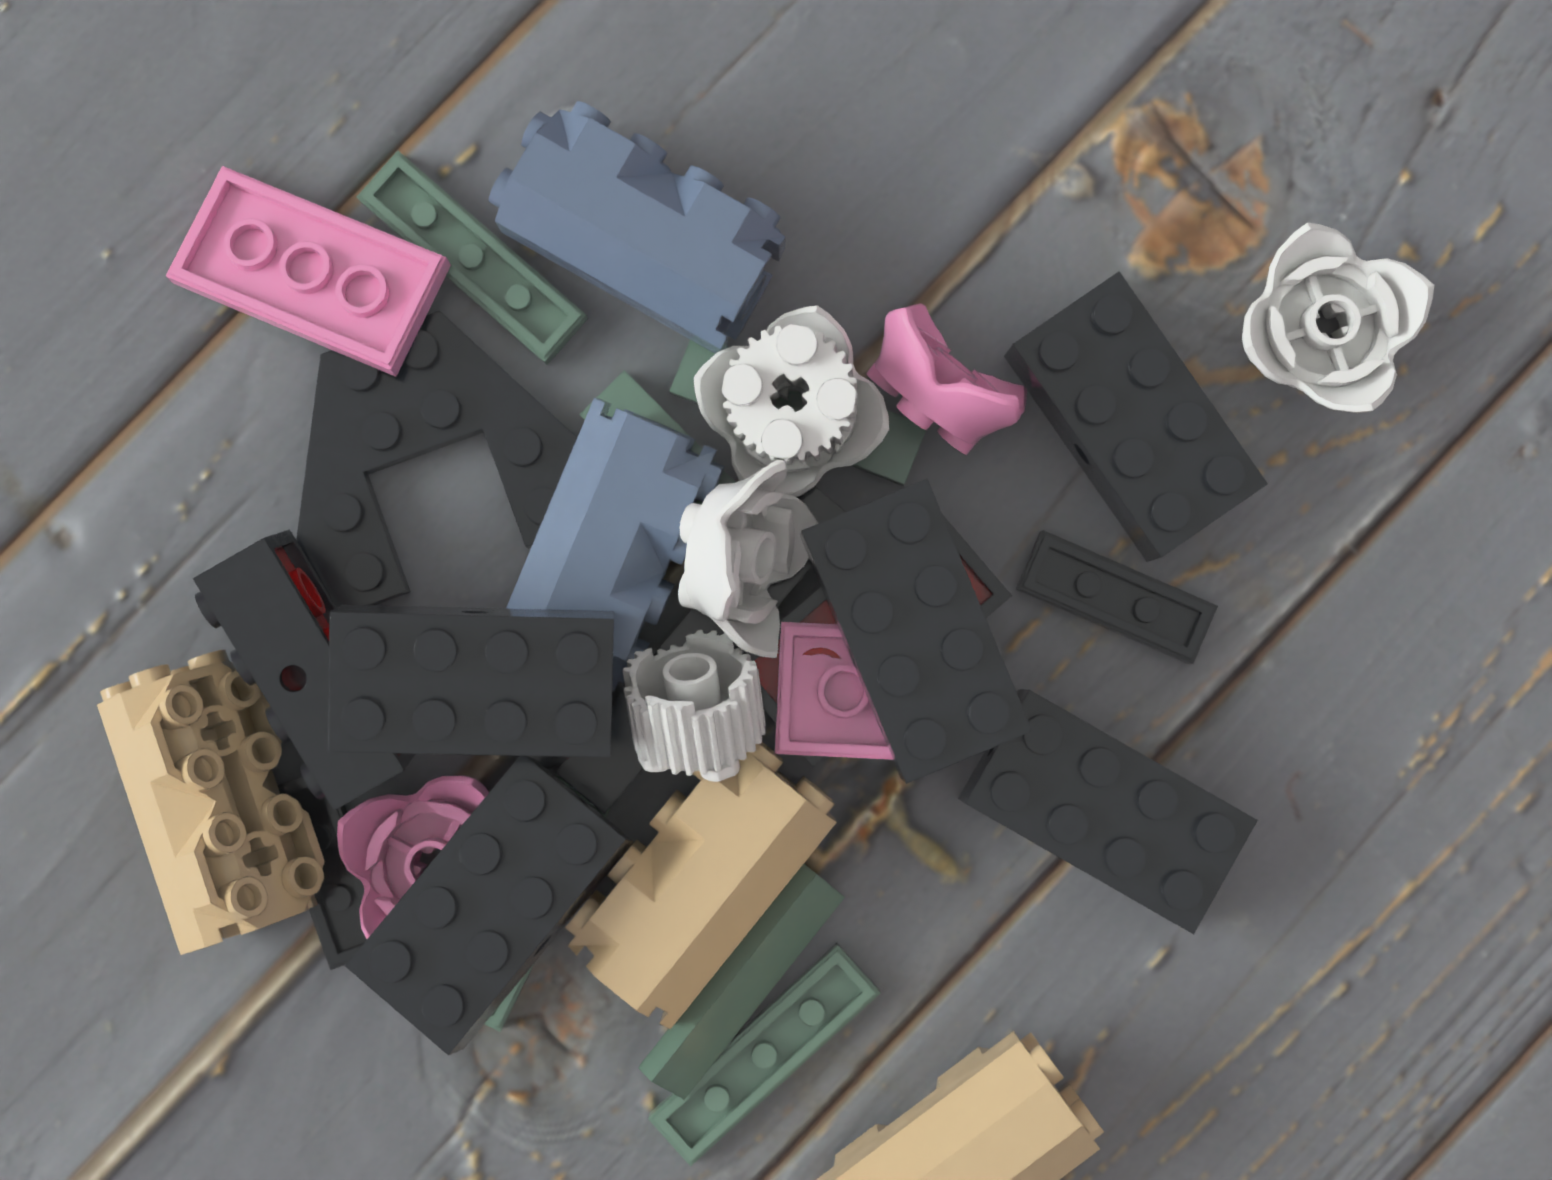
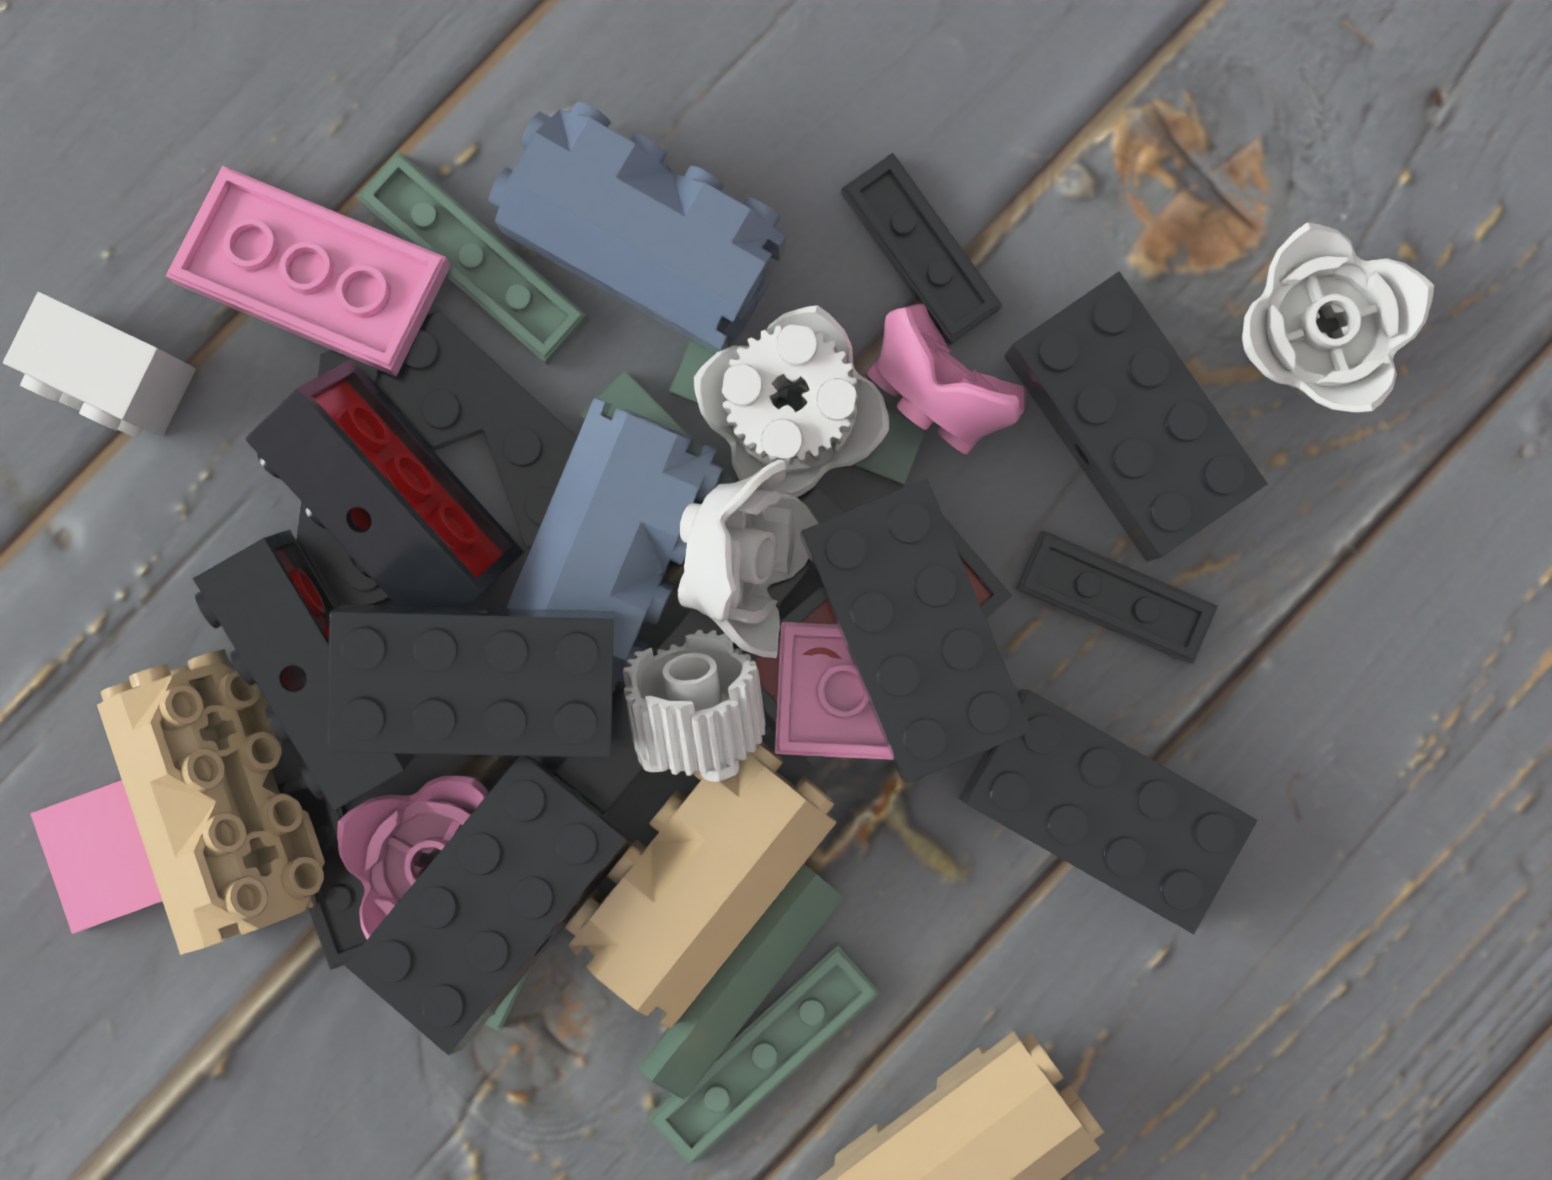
(96, 856): none -> bright pink tile
(97, 369): none -> white brick
(382, 492): none -> black brick
(921, 248): none -> black tile

